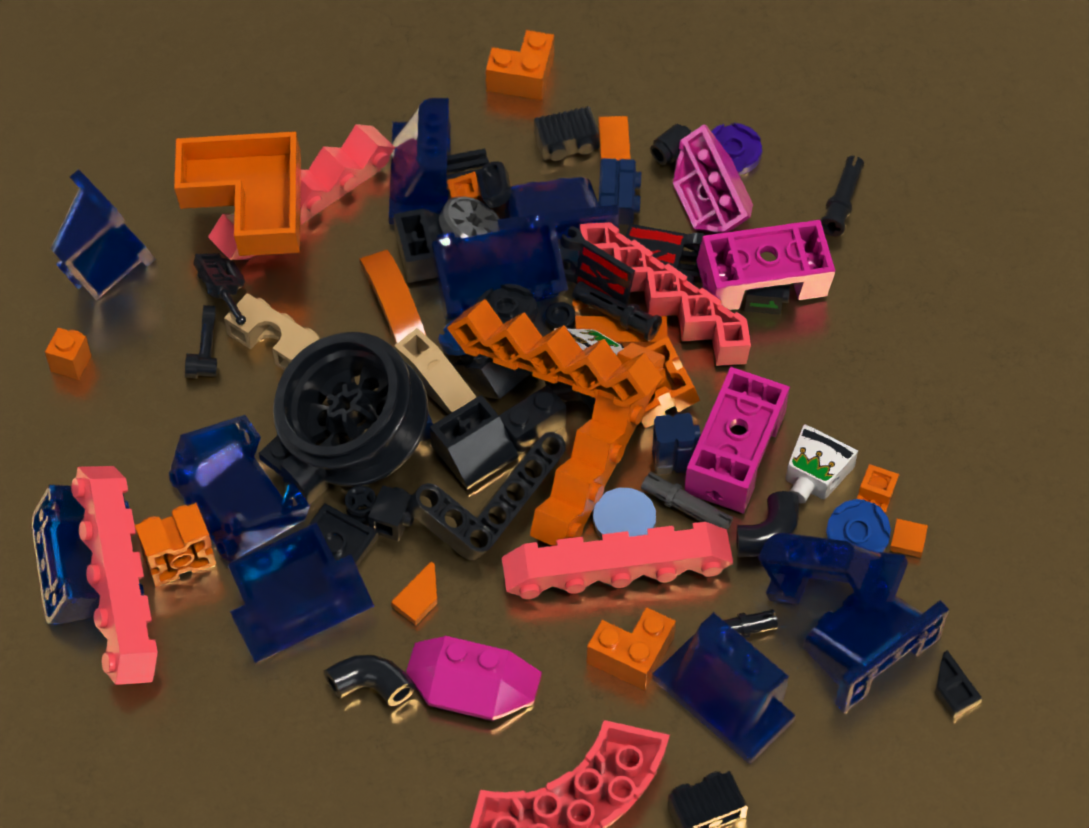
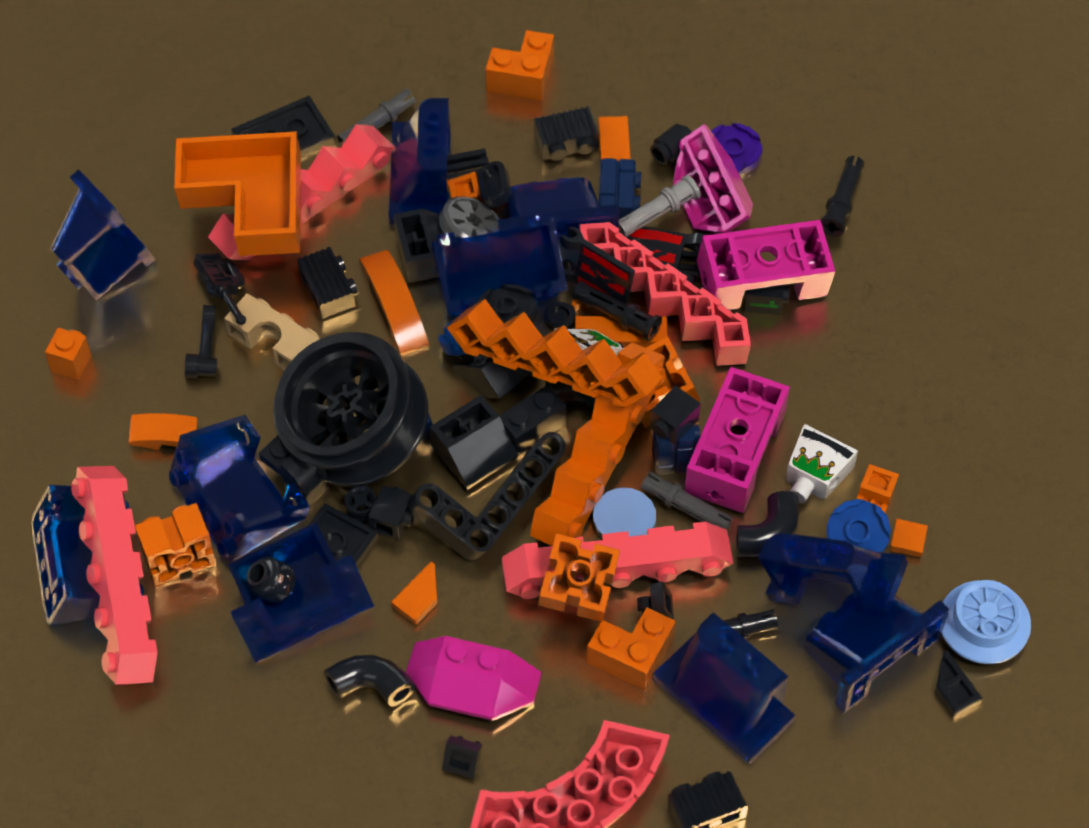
(159, 429): none -> orange slope
(271, 579): none -> black head
(297, 117): none -> black tile
(327, 283): none -> black brick
(385, 113): none -> dark grey pin
(435, 371): tan slope -> none
(461, 756): none -> black tile
(570, 559): none -> orange brick
(659, 600): none -> black tile
(668, 201): none -> light grey pin
(674, 415): none -> black brick
(986, 622): none -> light blue wheel

